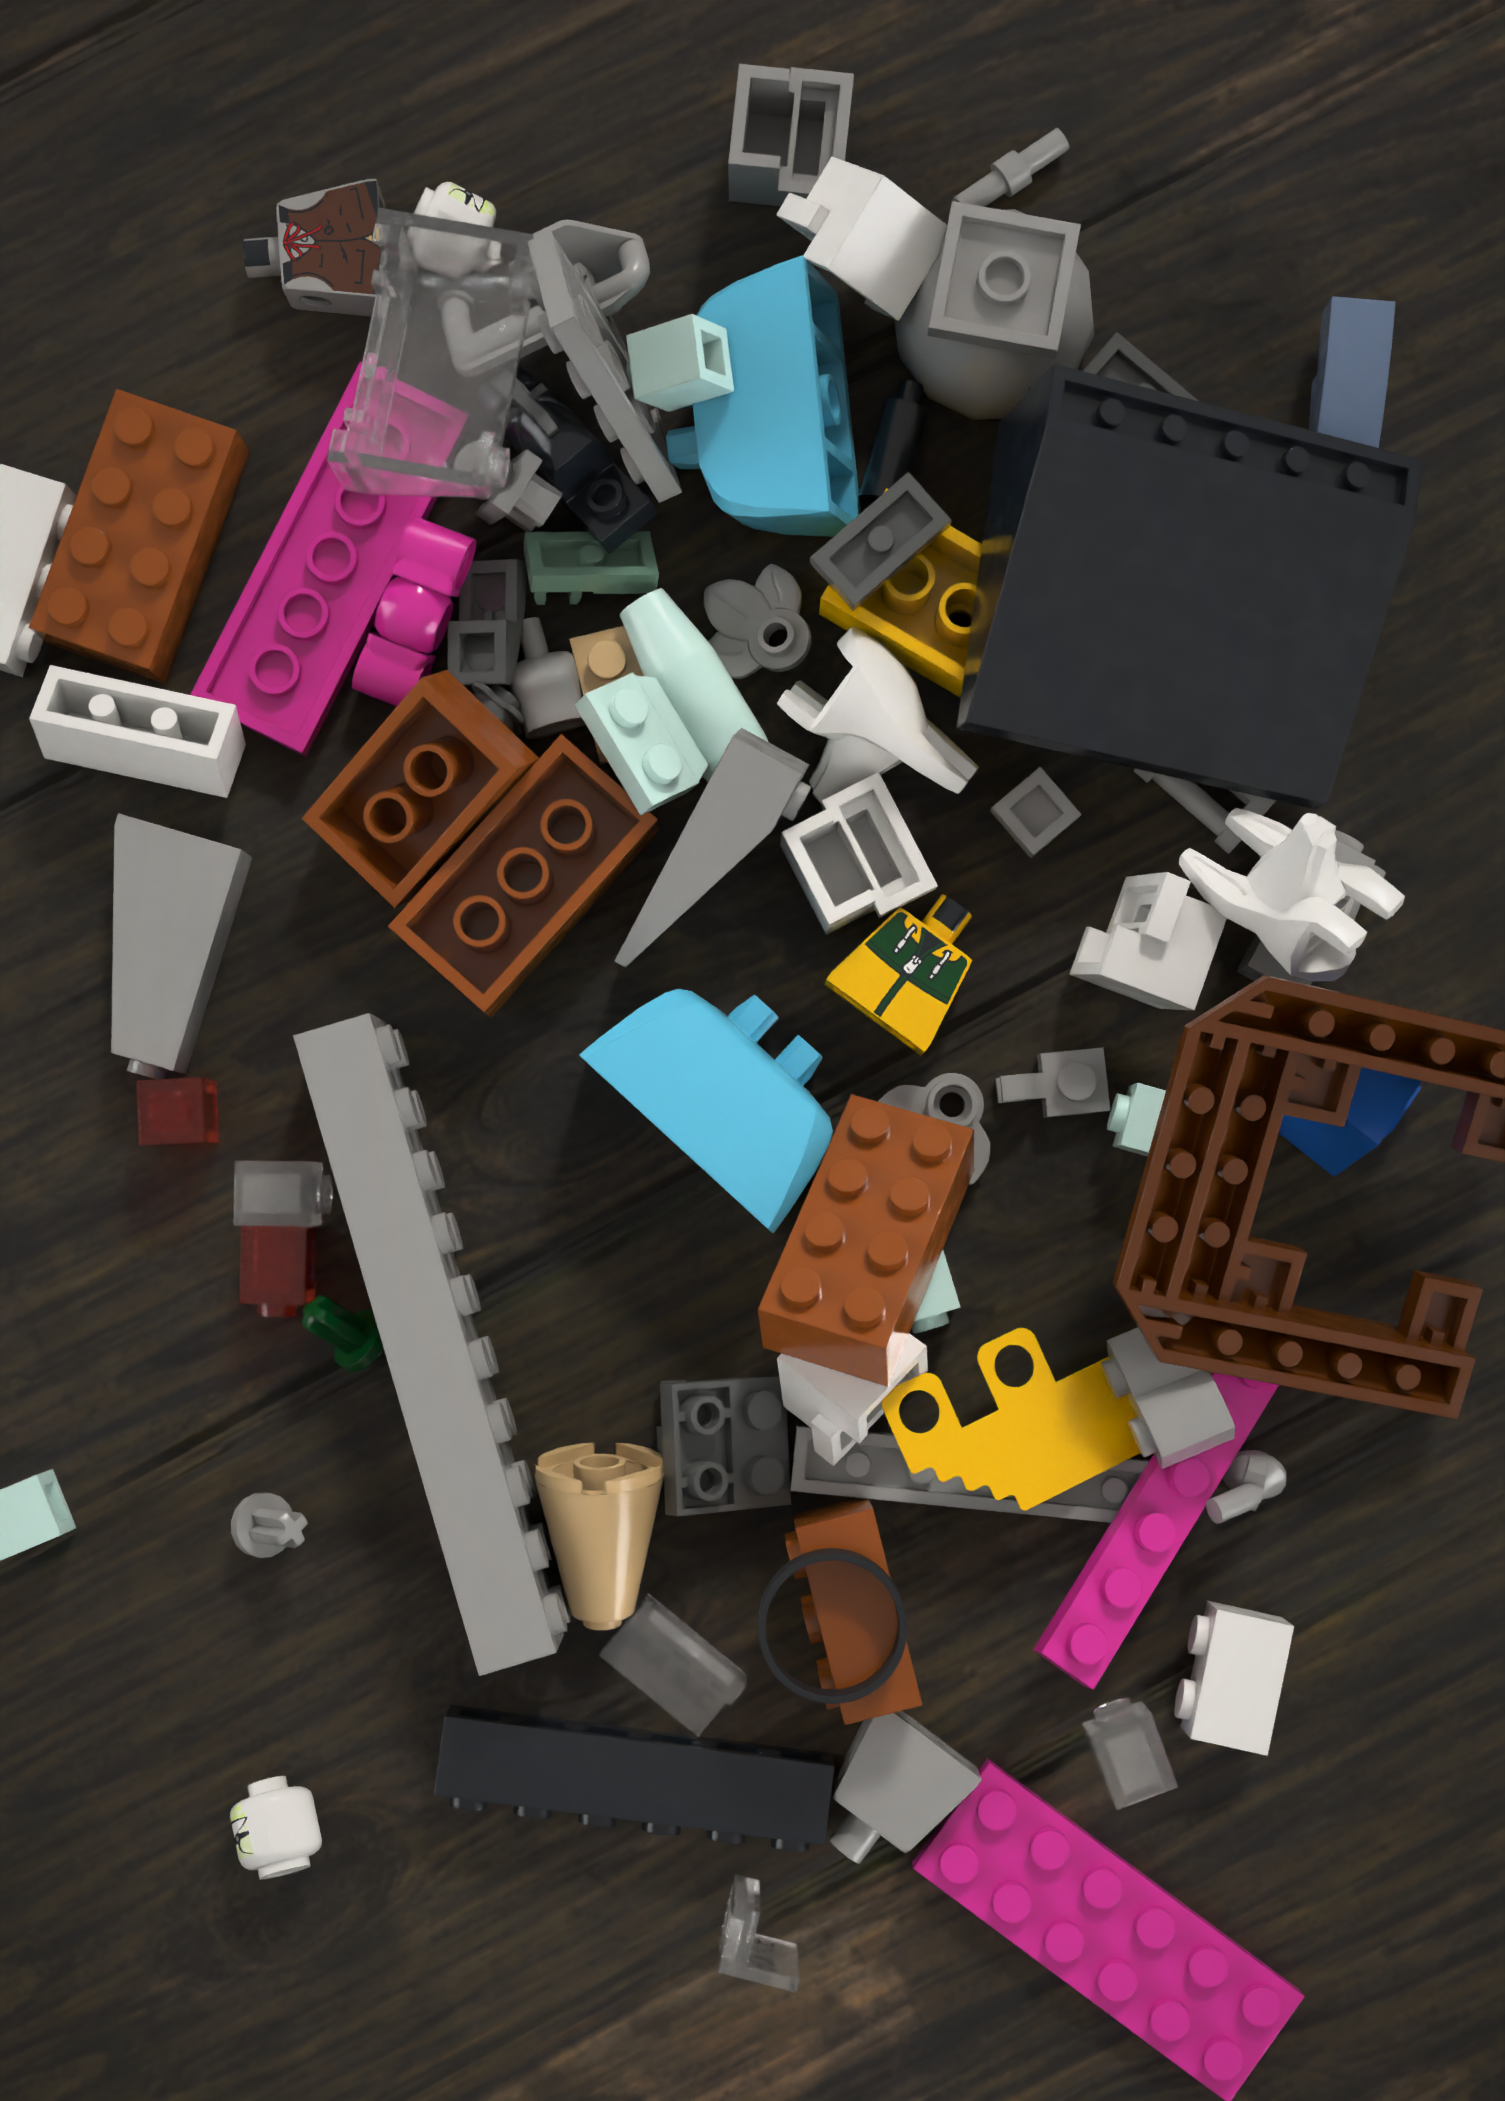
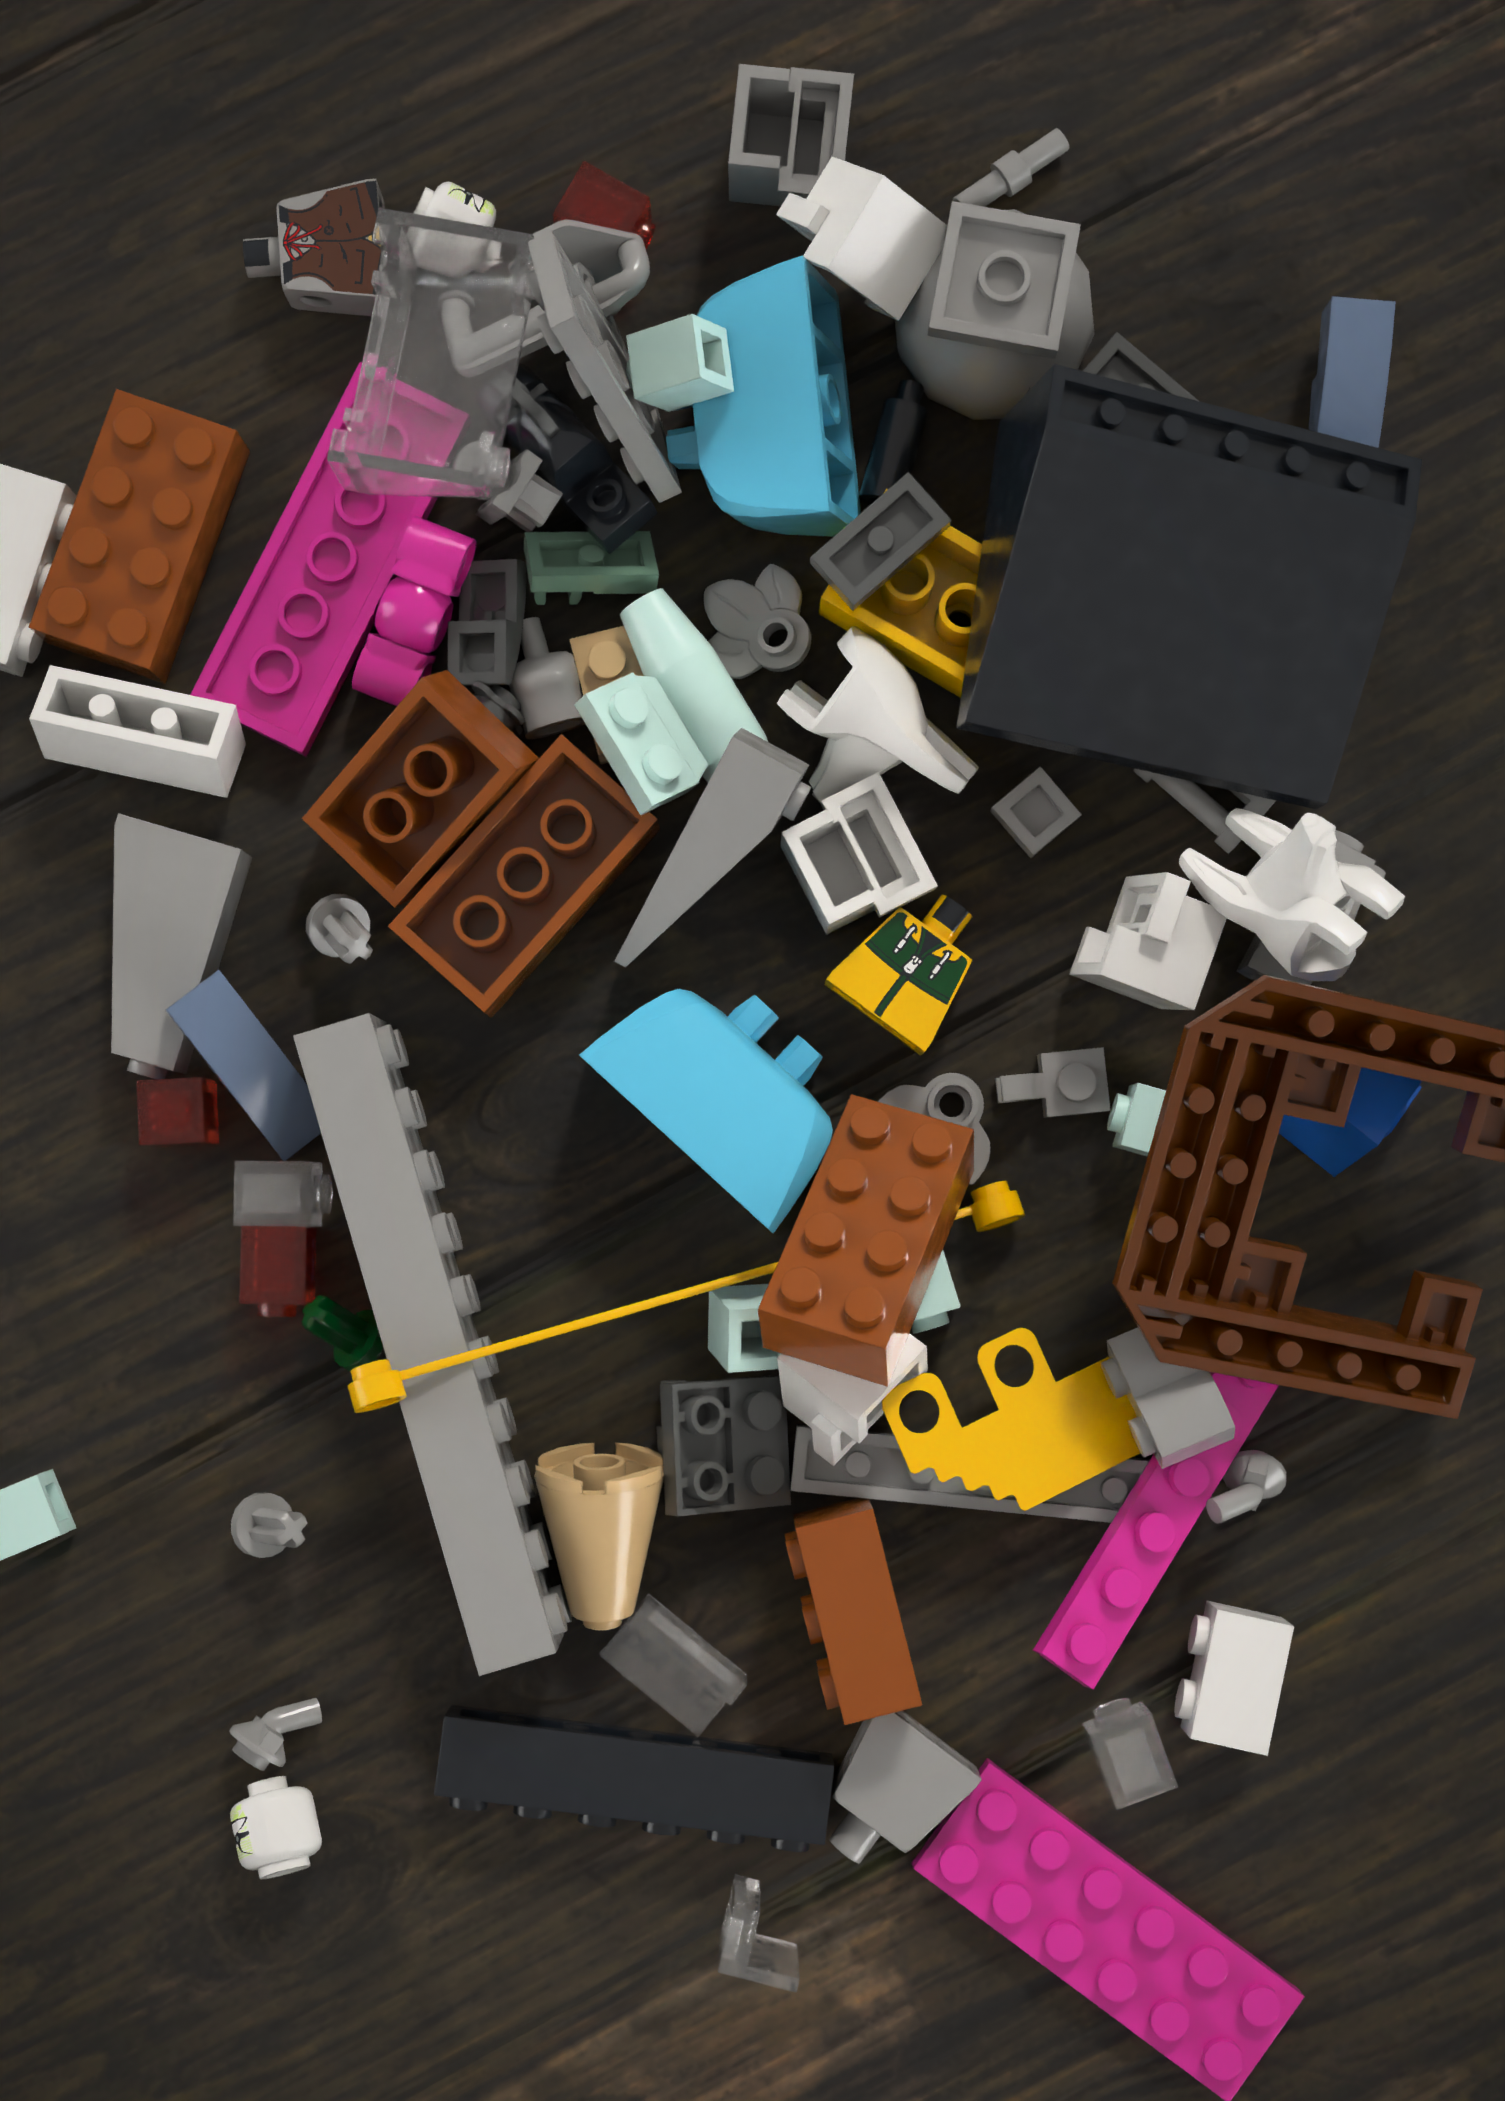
(248, 1063): none -> sand blue slope
(262, 1739): none -> light grey plate
(339, 927): none -> light grey piece
(379, 1386): none -> yellow piece
(606, 202): none -> clear red brick
(736, 1330): none -> light aqua brick
(843, 1695): black tyre -> none

